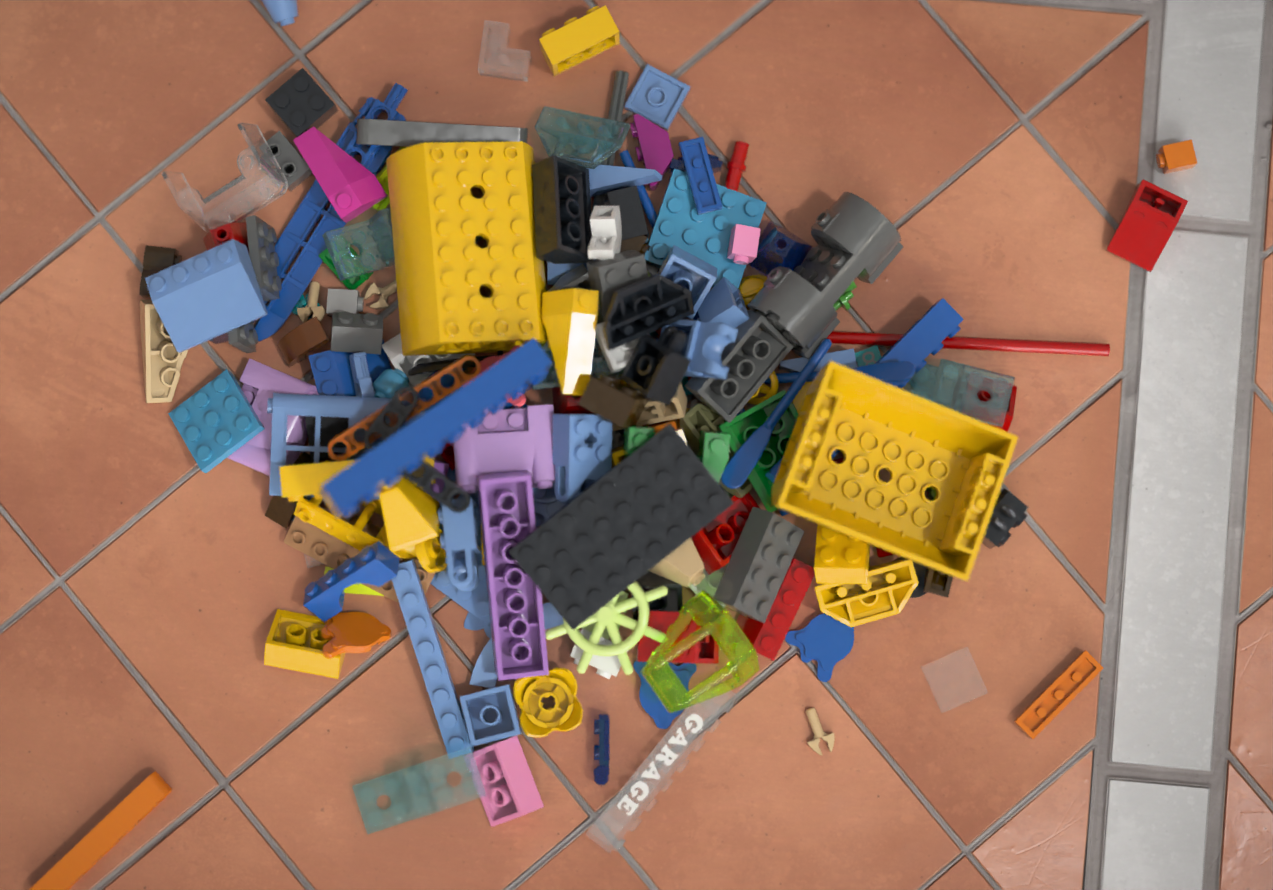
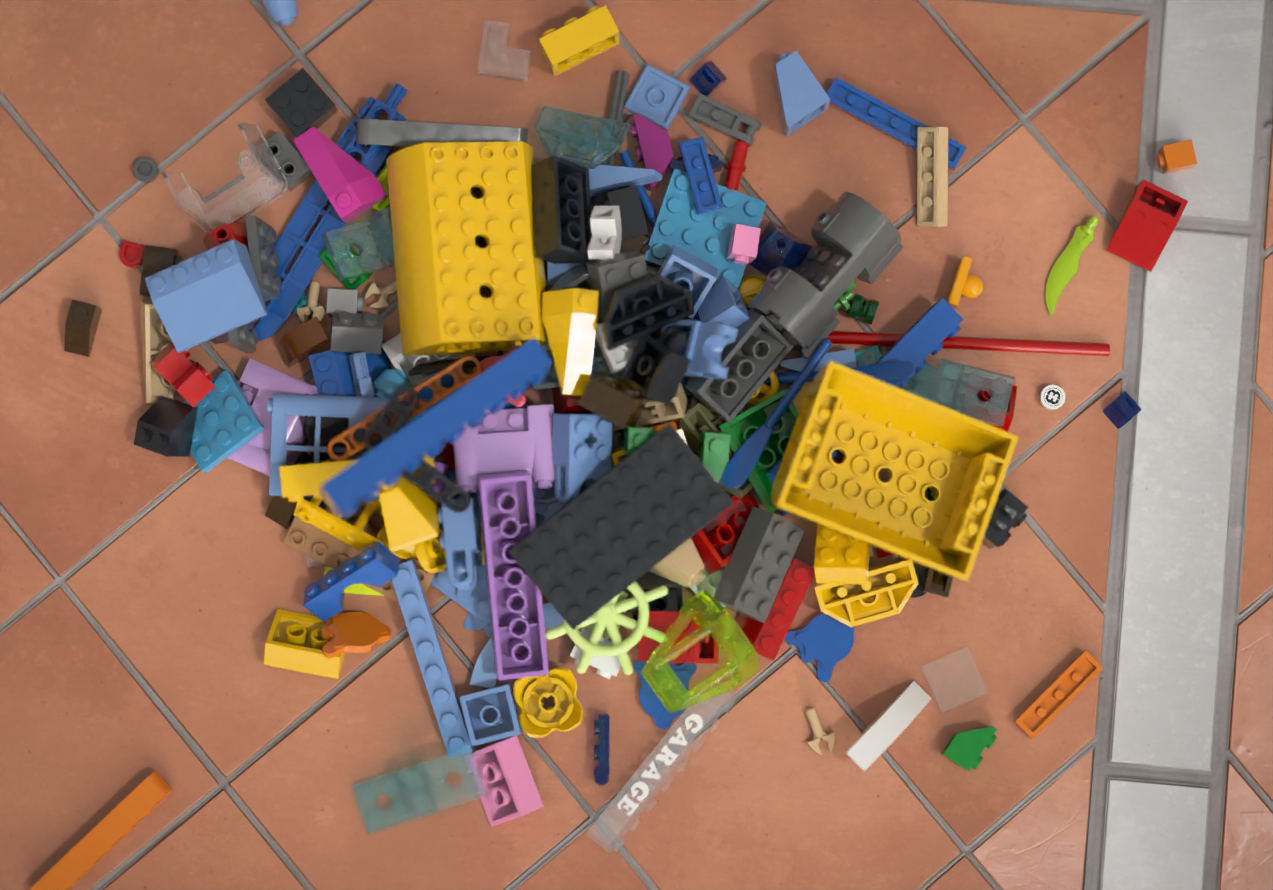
(81, 327): none -> dark brown slope
(131, 254): none -> red tile
(145, 169): none -> dark grey tile
(167, 428): none -> black slope
(187, 378): none -> red brick
(707, 78): none -> clear blue slope
(724, 119): none -> dark grey plate
(797, 92): none -> medium blue slope
(869, 309): none -> dark green wheel
(884, 117): none -> blue plate
(888, 725): none -> white slope
(932, 176): none -> tan slope
(964, 283): none -> light orange tile
(967, 746): none -> green slope
(1052, 397): none -> white tile
(1067, 263): none -> lime sword
(1121, 410): none -> clear blue slope

